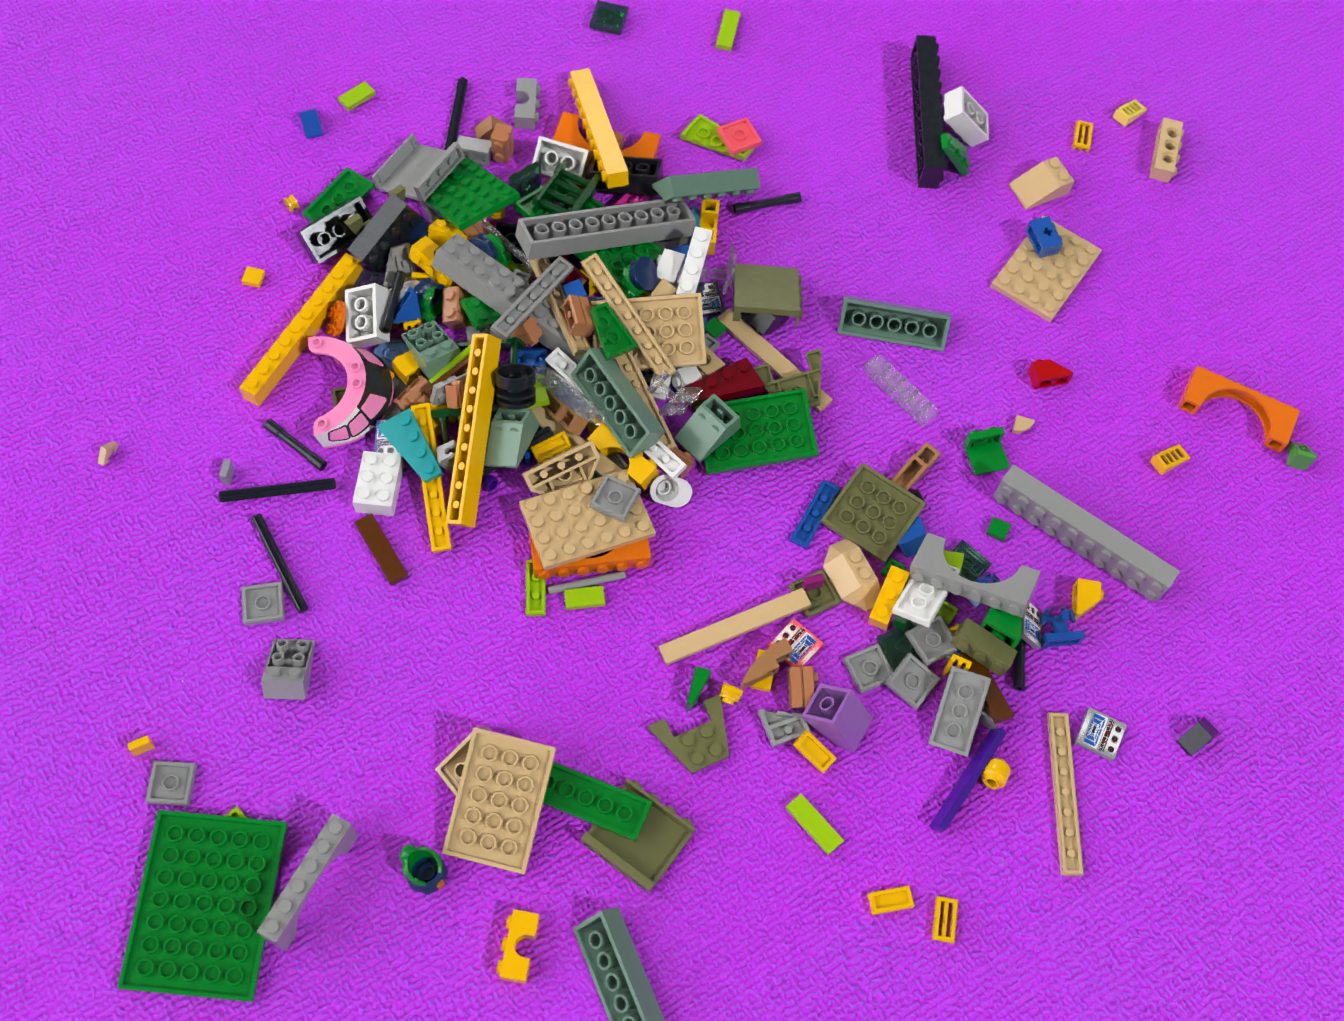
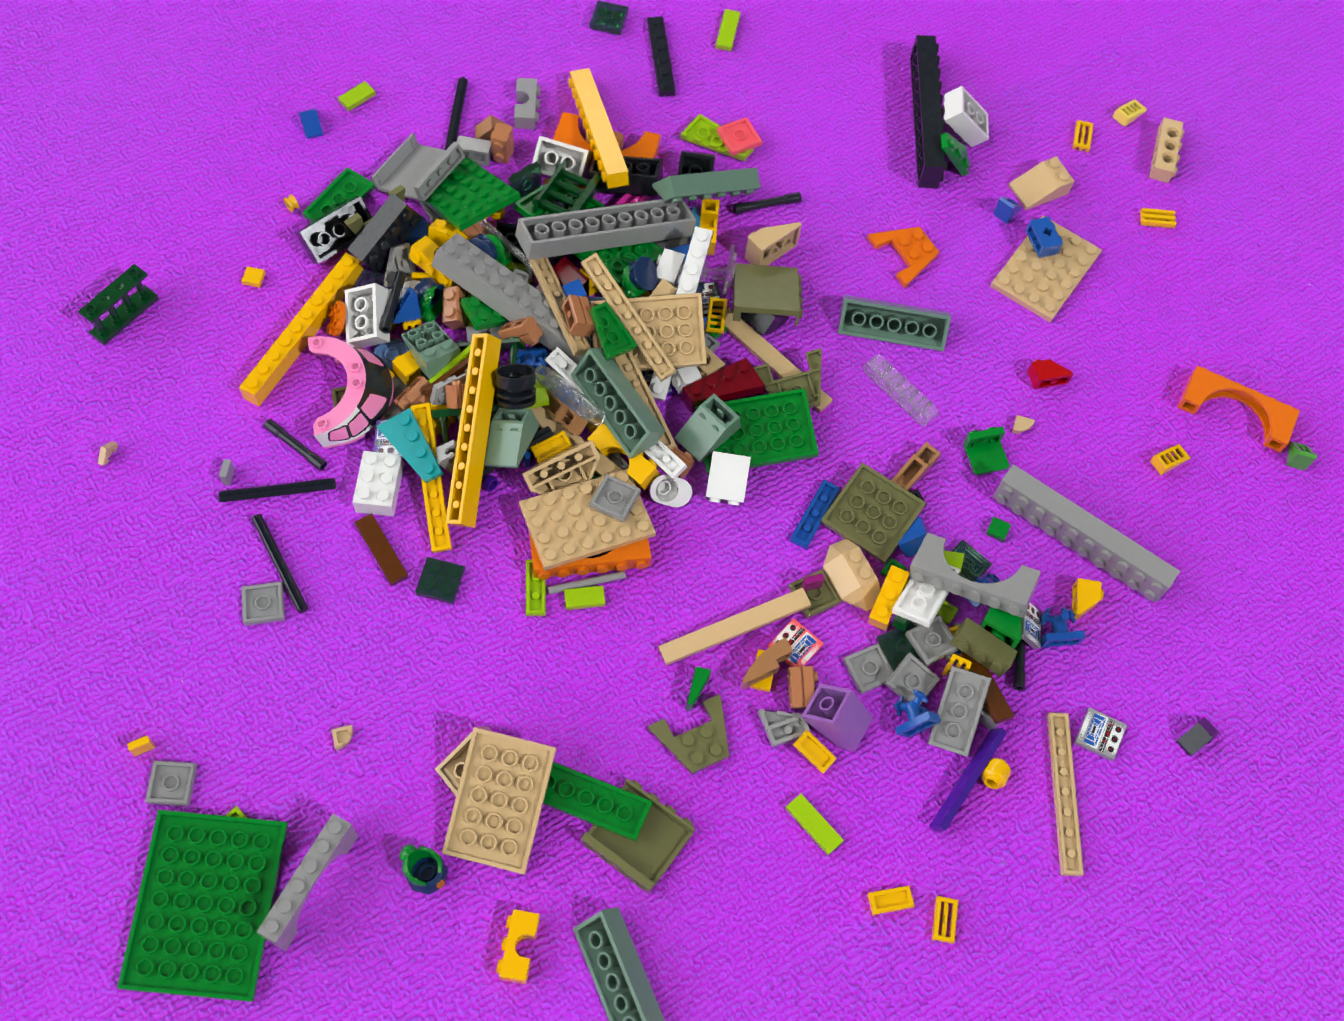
(126, 312): none -> dark green fence
(288, 669): light grey slope -> none
(342, 736): none -> tan tile
(440, 580): none -> plate
(531, 298): light grey plate -> none
(661, 56): none -> black plate
(677, 402): clear plate -> none
(695, 162): none -> black slope
(717, 302): none -> yellow slope
(728, 478): none -> white brick
(730, 694): yellow plate -> none
(771, 243): none -> tan slope
(913, 248): none -> orange wing
(918, 717): none -> blue piece
(1006, 209): none -> blue slope
(1157, 215): none -> yellow tile

